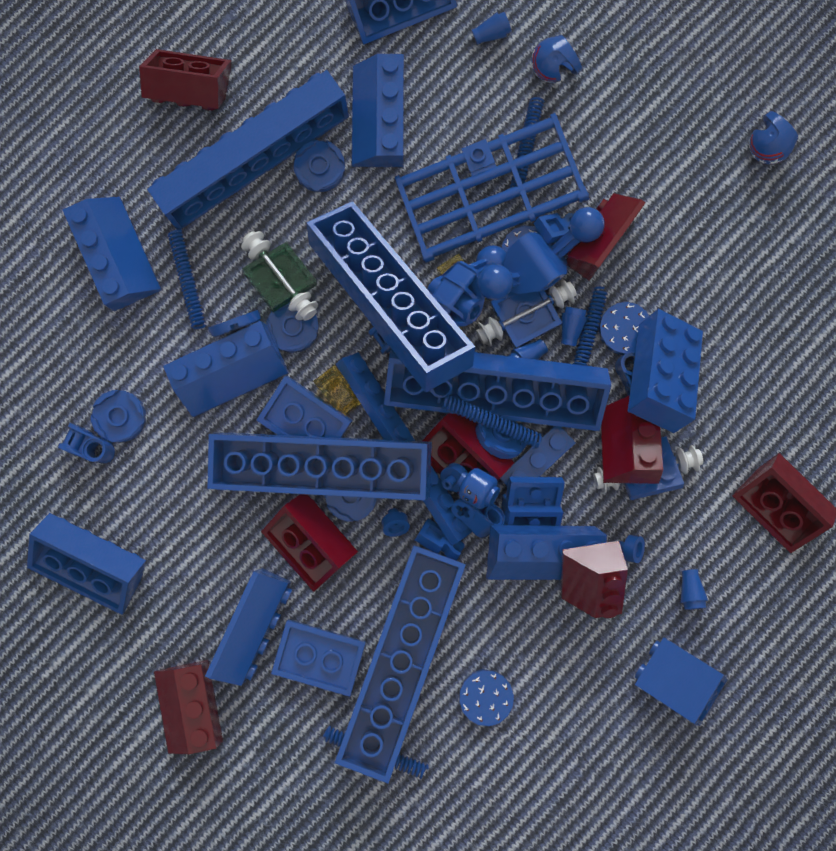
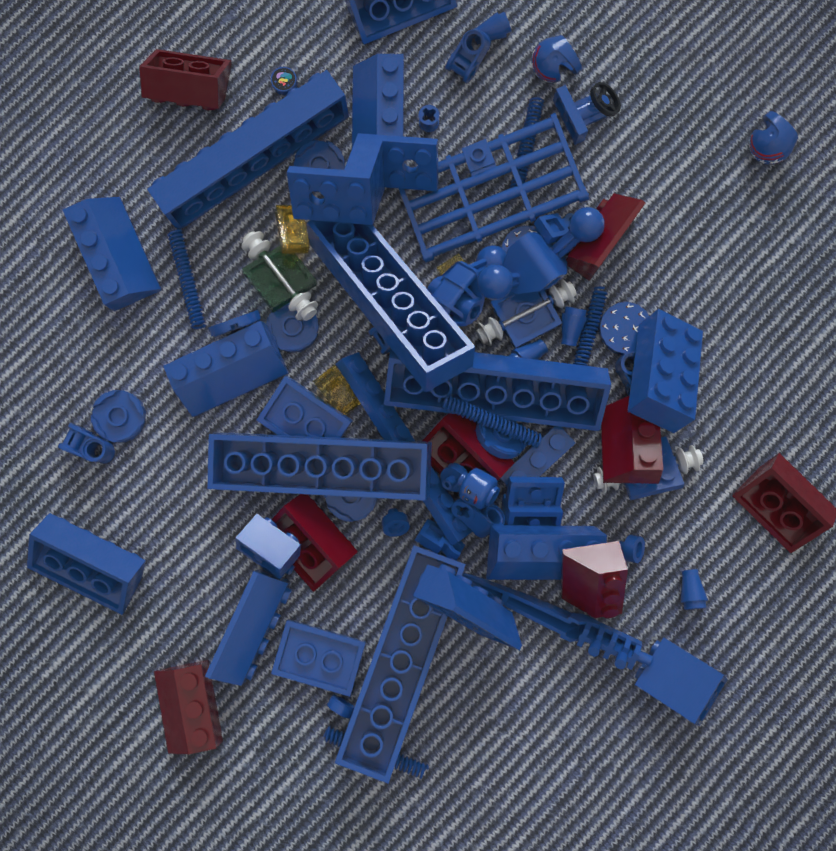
(268, 546): none -> brick
(283, 80): none -> tile
(291, 231): none -> clear yellow plate
(341, 706): none -> blue tile
(357, 190): none -> blue bracket
(429, 111): none -> blue axle
(467, 56): none -> blue piece
(467, 605): none -> blue slope
(486, 697): blue tile -> none
(570, 625): none -> blue piece
(585, 111): none -> blue piece

